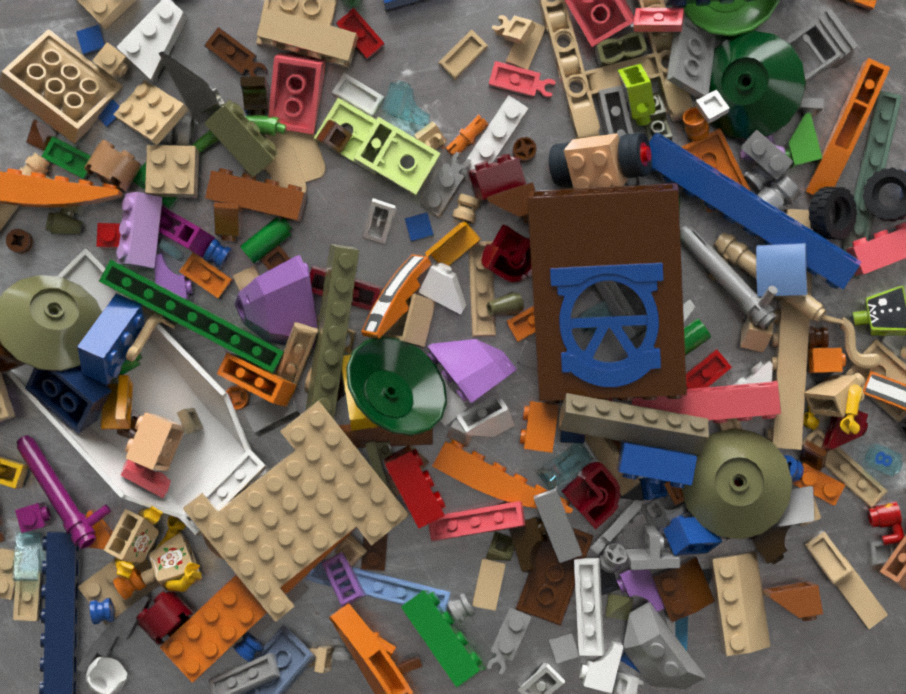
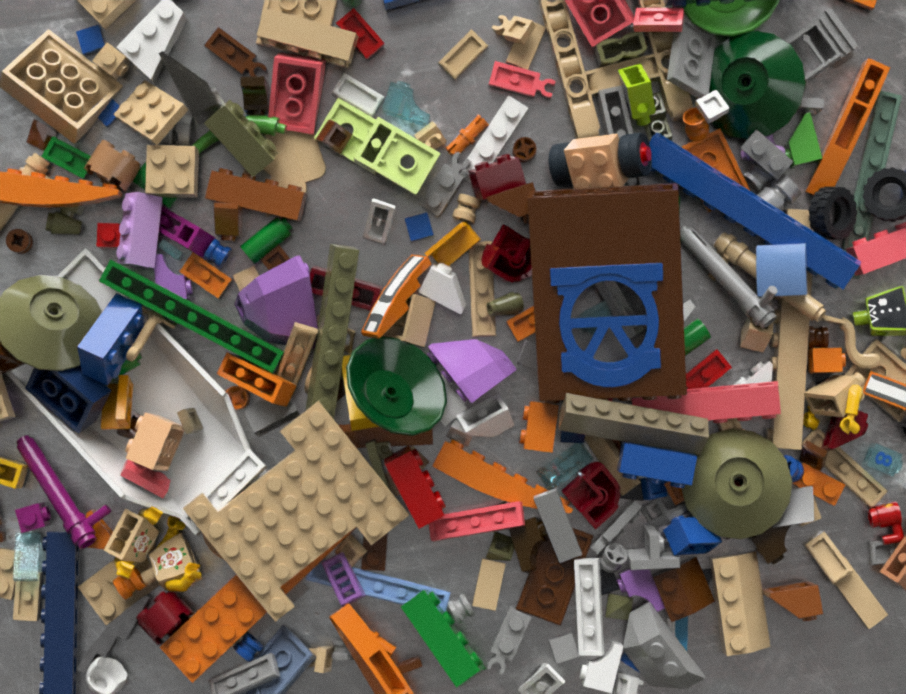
(102, 611): blue wheel -> none

